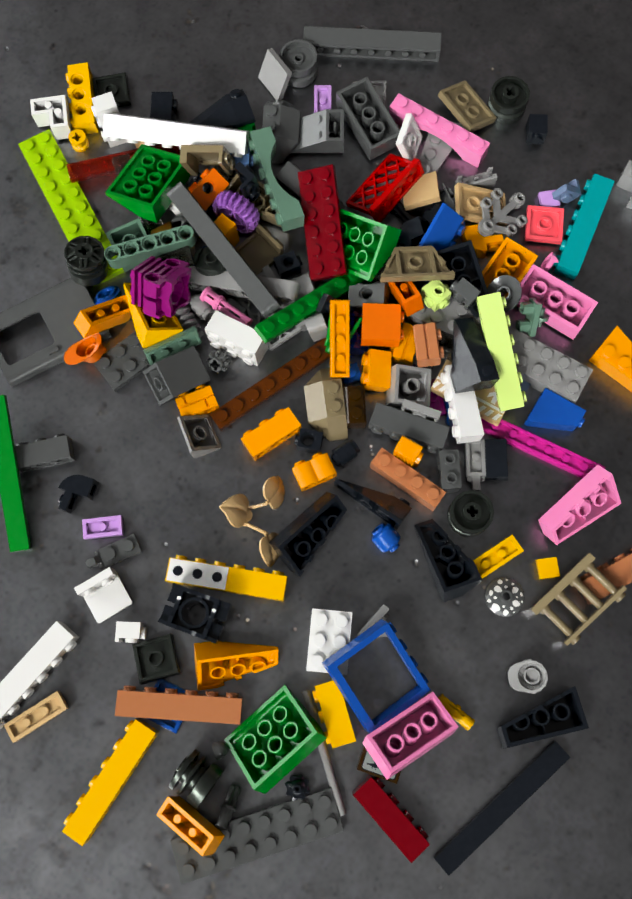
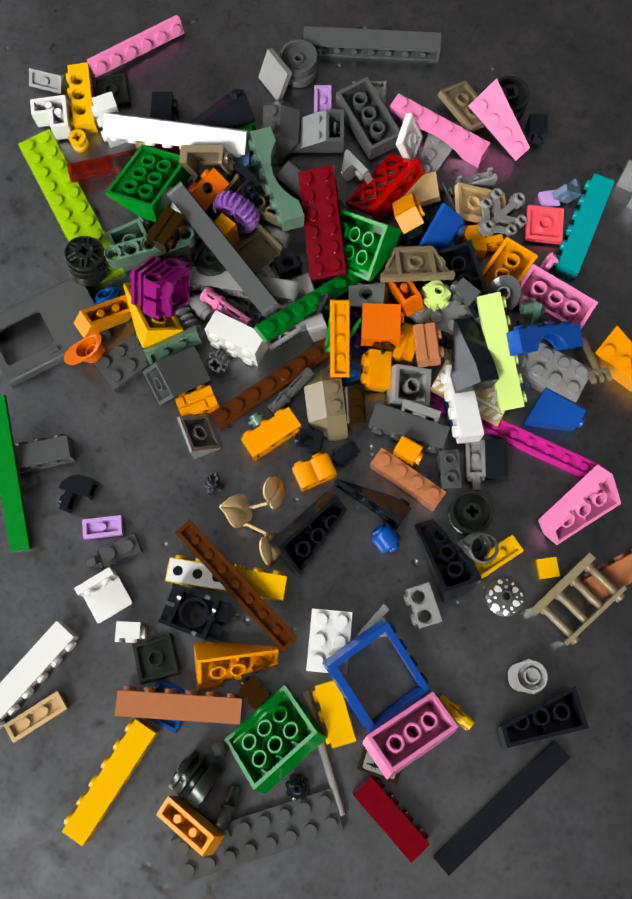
(46, 80): none -> light grey plate
(136, 46): none -> bright pink plate
(167, 230): none -> dark brown brick
(213, 483): none -> black plant
(237, 586): none -> reddish brown plate
(254, 691): none -> dark brown brick
(256, 419): none -> sand green plate
(294, 387): none -> dark grey pin
(353, 167): none -> light grey slope
(383, 346): none -> dark brown plant
(408, 212): none -> light orange brick
(428, 604): none -> light grey brick
(478, 545): none -> dark grey piece
(497, 116): none -> bright pink wedge
(561, 336): none -> blue arch
(597, 371): none -> dark tan hinge

